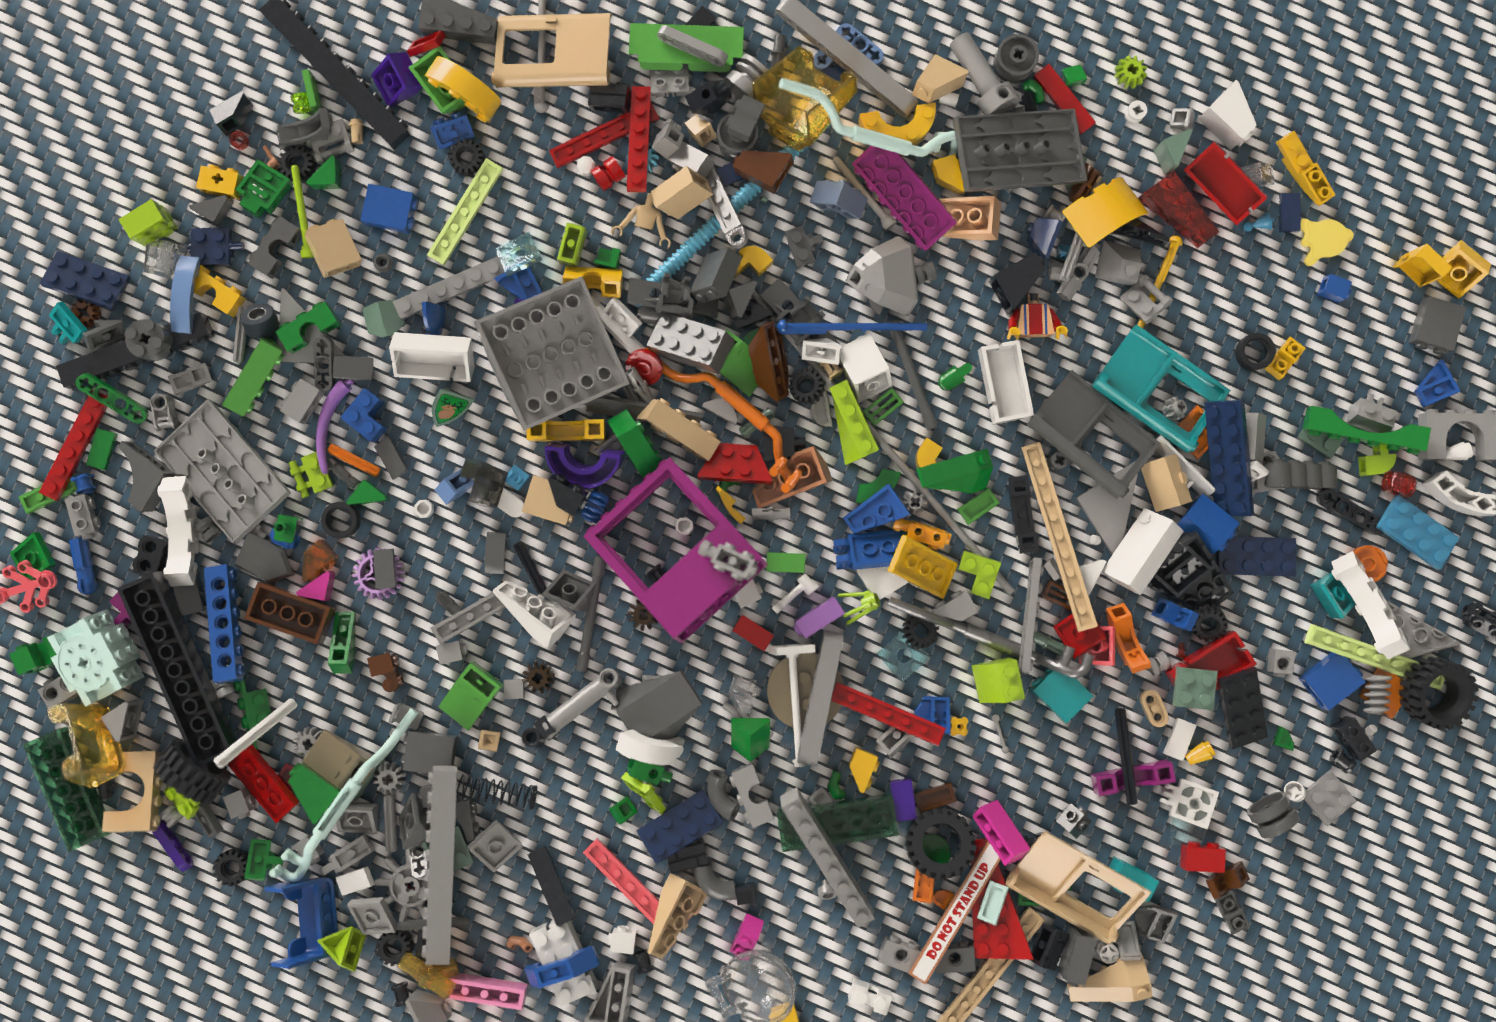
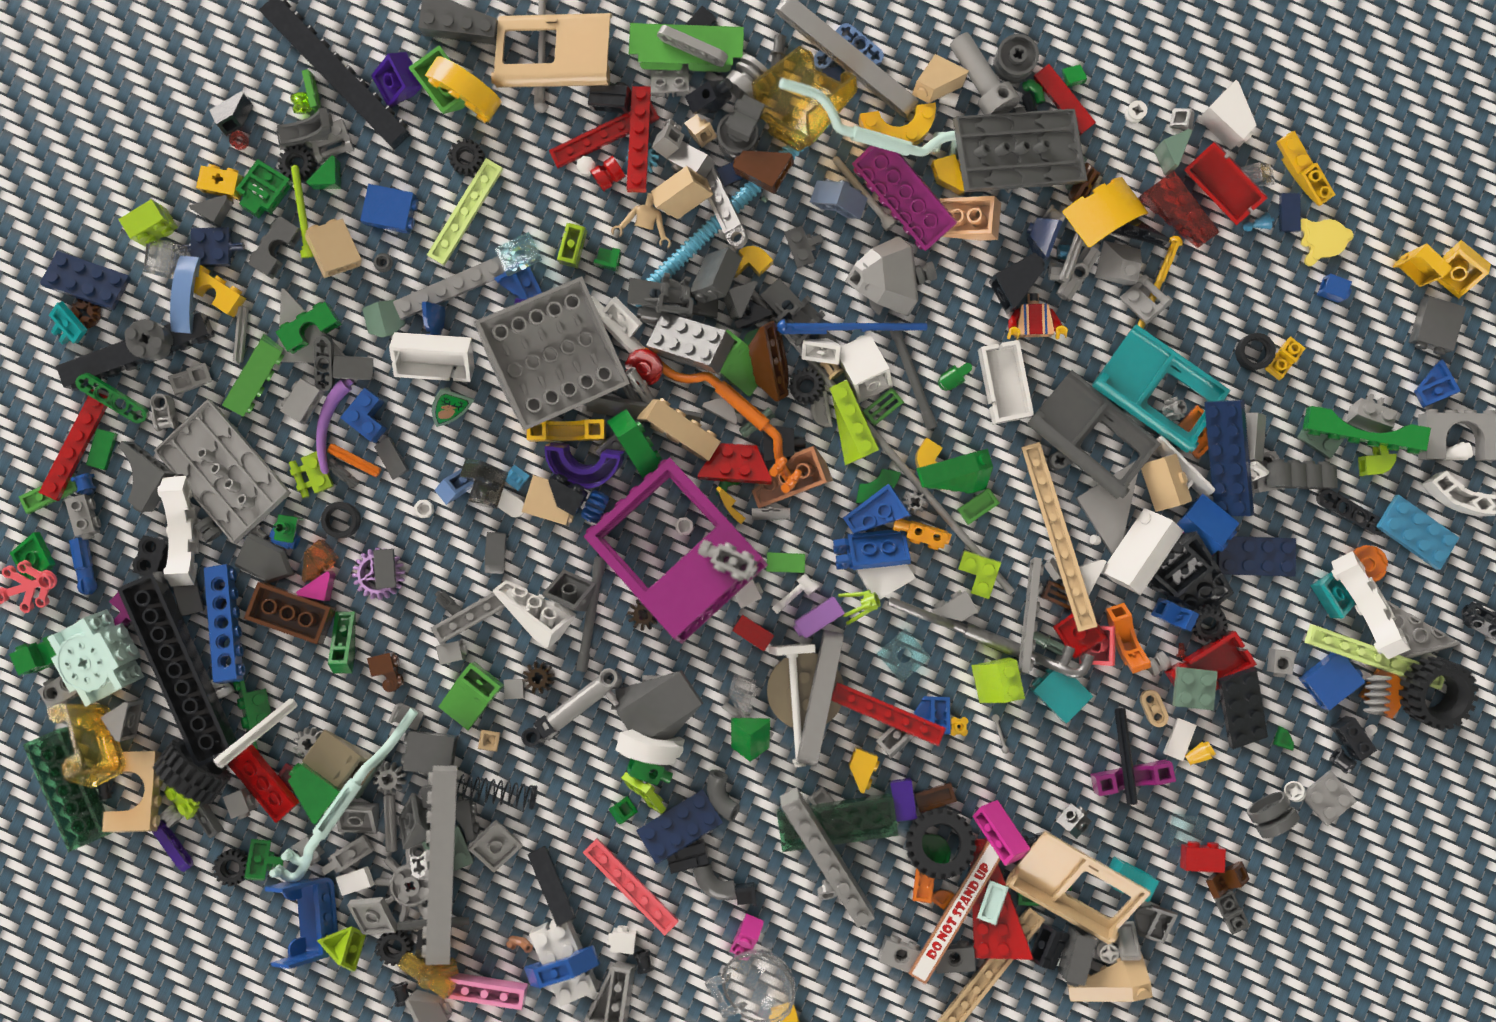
(104, 334): dark grey slope -> none
(259, 320): black wheel -> none
(273, 162): nougat hand -> none
(356, 131): tan pin -> none
(366, 494): green slope -> none
(426, 43): red tile -> none
(451, 130): blue bracket -> none
(530, 567): black axle -> none
(607, 280): yellow arch -> none
(656, 573): black bush -> none
(676, 906): tan wedge -> none
(756, 811): light grey arch -> none
(833, 786): green arm -> none
(860, 995): white brick -> none
(911, 637): black tyre -> none
(922, 567): yellow plate -> none
(1022, 514): black slope -> none
(1134, 67): lime gear -> none
(1191, 802): white piece -> none
(1398, 484): clear red gear -> none

